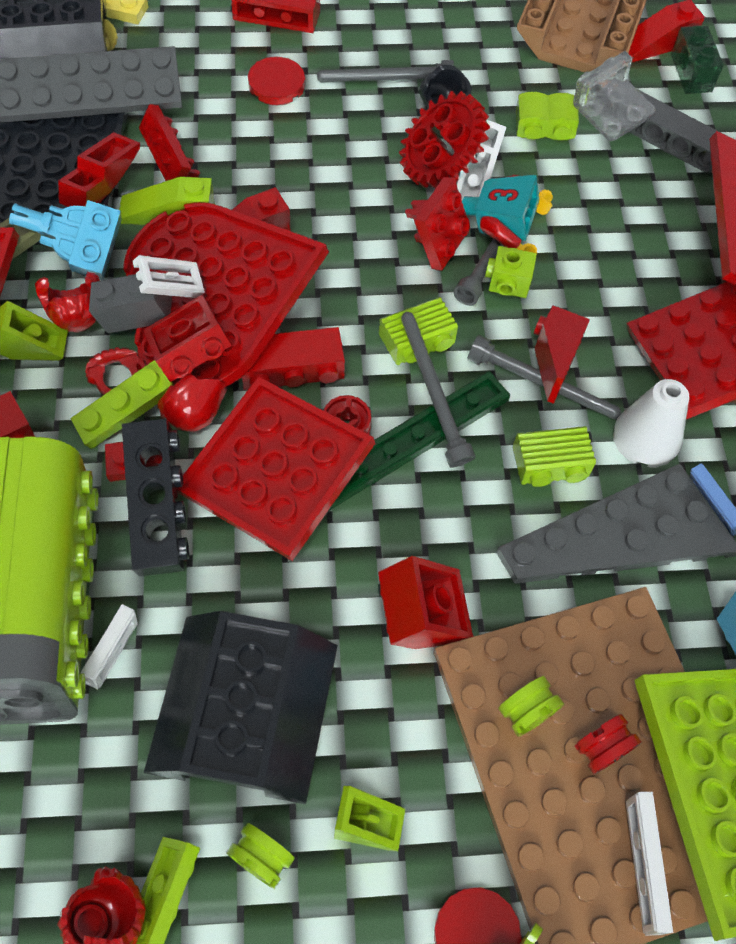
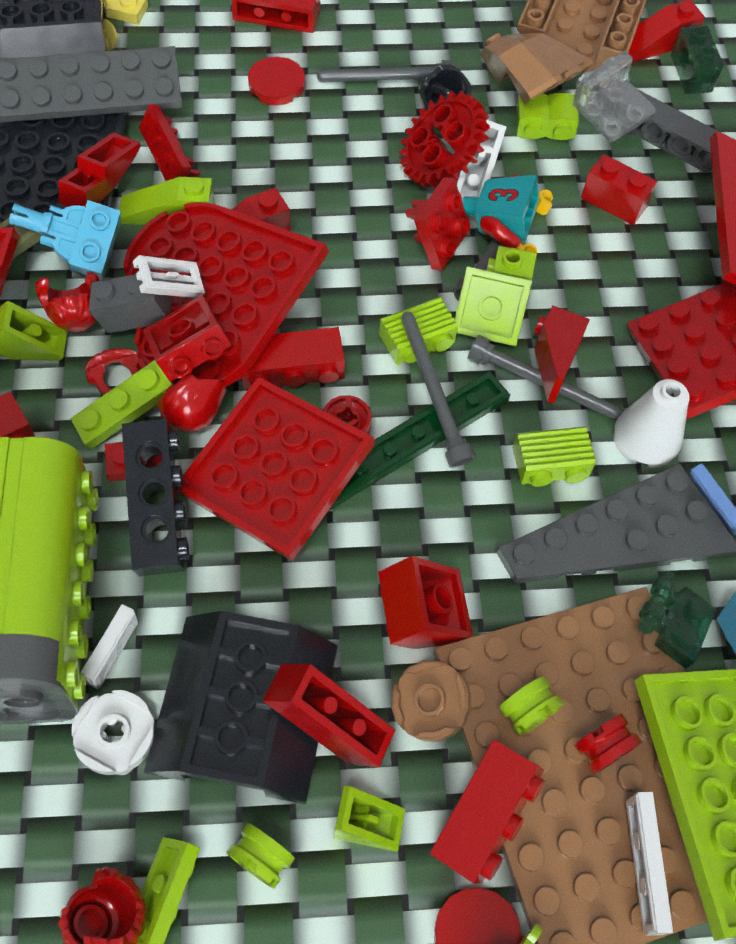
(121, 754): none -> white plate
(329, 714): none -> red brick
(431, 701): none -> medium nougat tile
(488, 813): none -> red brick
(492, 306): none -> lime tile
(532, 62): none -> medium nougat brick
(618, 189): none -> red brick
(685, 625): none -> clear green plate

